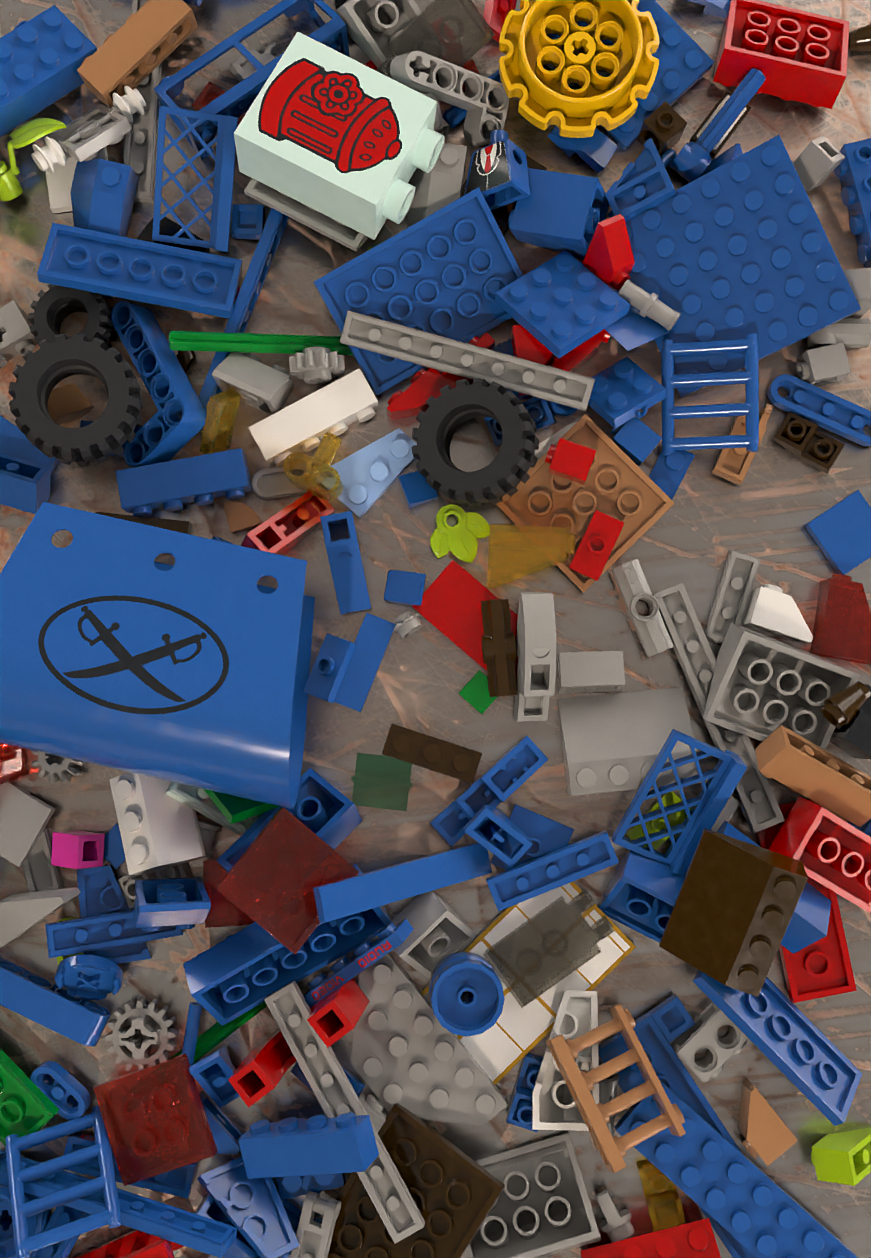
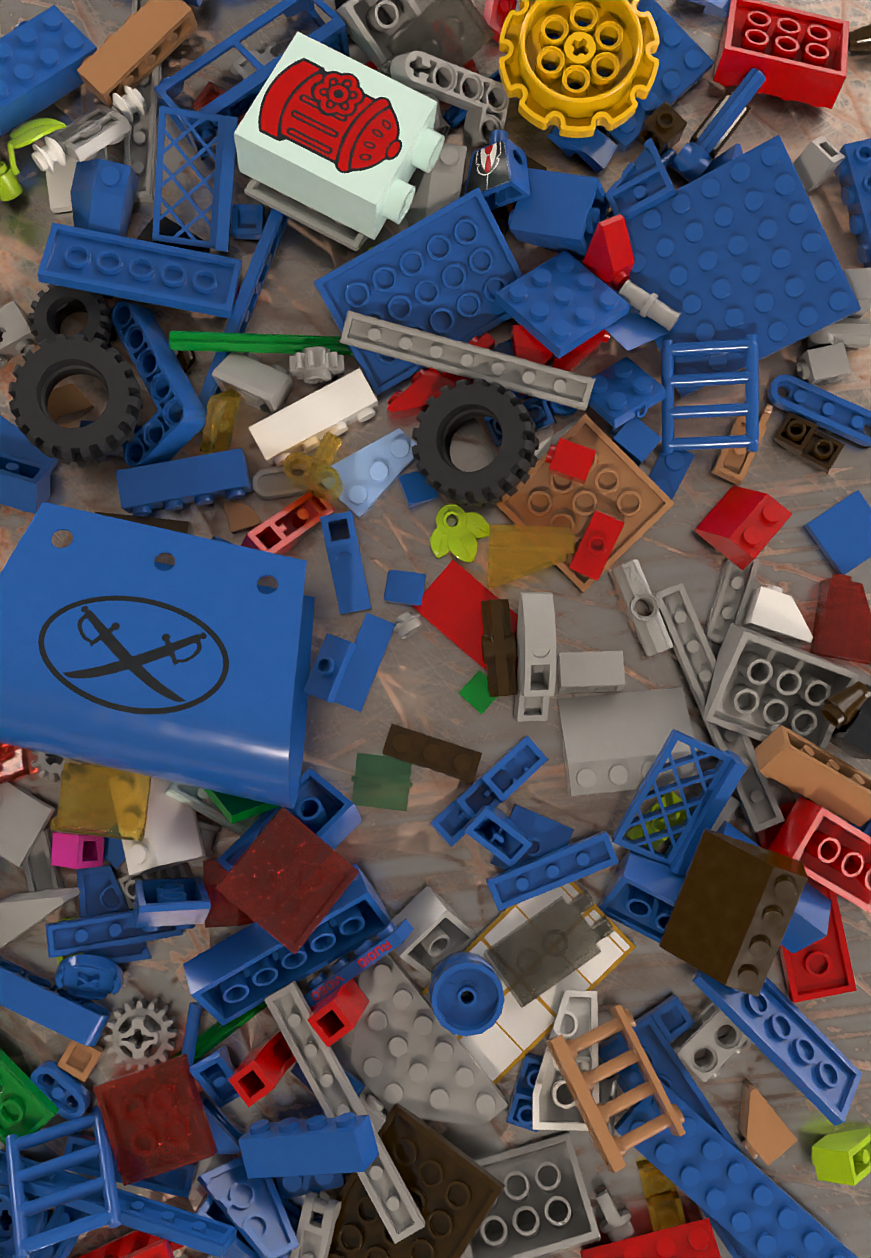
(80, 1059): none -> medium nougat plate
(102, 802): none -> clear yellow piece
(400, 881): blue tile -> none
(743, 524): none -> red slope

